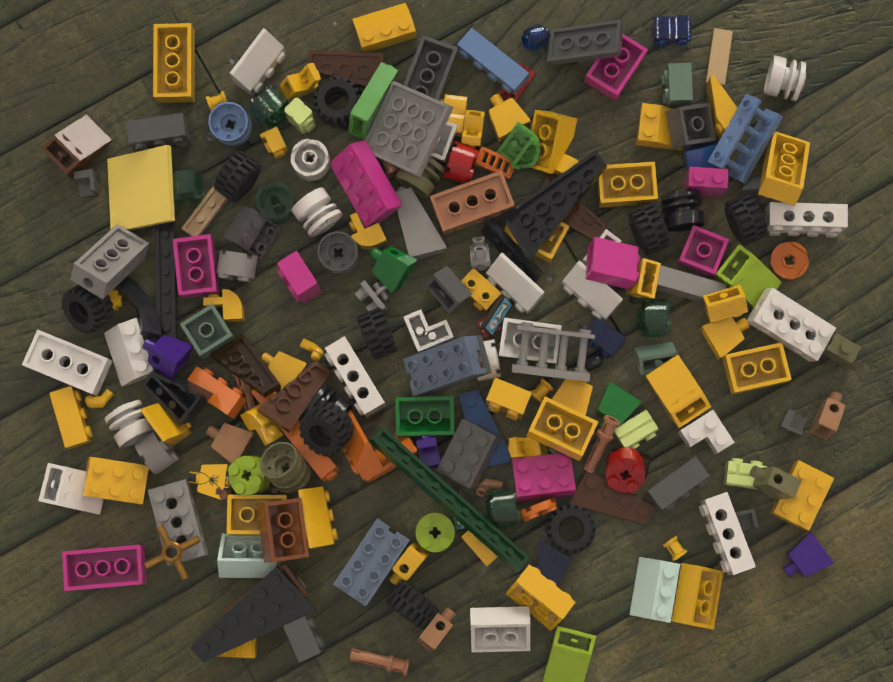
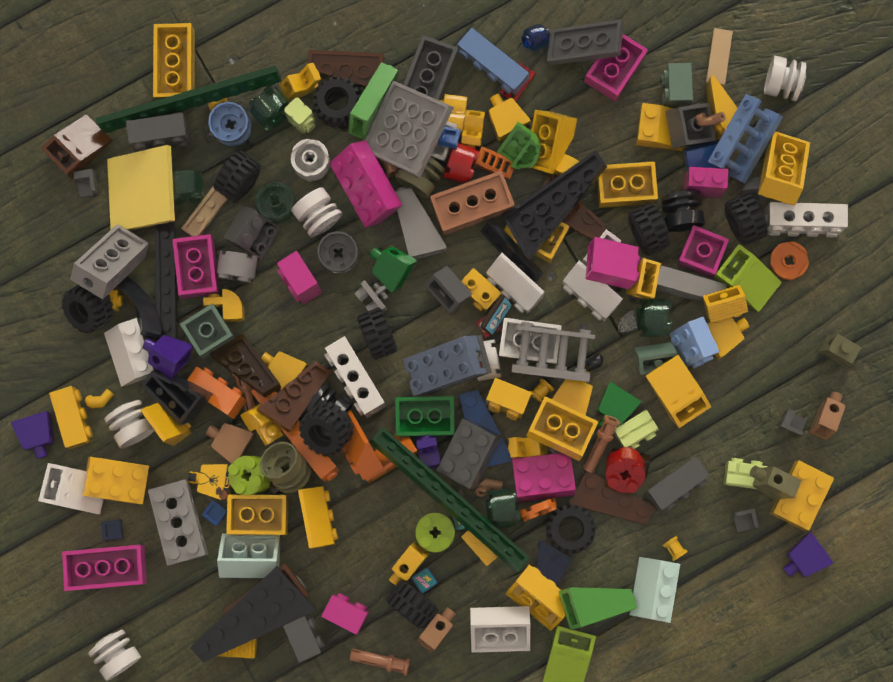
(35, 433): none -> dark purple torso
(55, 367): white brick -> none
(112, 530): none -> dark blue tile
(114, 654): none -> white wheel
(155, 452): light grey brick -> none
(165, 557): pearl gold bar -> none
(191, 98): none -> dark green plate
(214, 513): none -> blue tile
(258, 63): white slope -> none
(274, 142): yellow brick -> none
(282, 530): dark orange slope -> none
(316, 351): yellow arm -> none
(345, 613): none -> dark pink brick
(369, 237): yellow brick -> none
(371, 562): sand blue piece -> none
(384, 28): yellow slope -> none
(424, 336): white brick -> none
(424, 580): none -> teal tile
(449, 137): none -> blue tile
(479, 254): light grey hips -> none
(592, 605): none -> bright green slope
(606, 338): clear blue brick -> none
(627, 323): none -> clear tile
(671, 29): clear blue brick -> none
(694, 343): none -> light blue brick
(697, 596): yellow slope -> none
(702, 120): none -> medium nougat arm
(708, 428): white brick -> none
(736, 540): white brick -> none
(756, 368): yellow brick -> none
(802, 320): white brick -> none

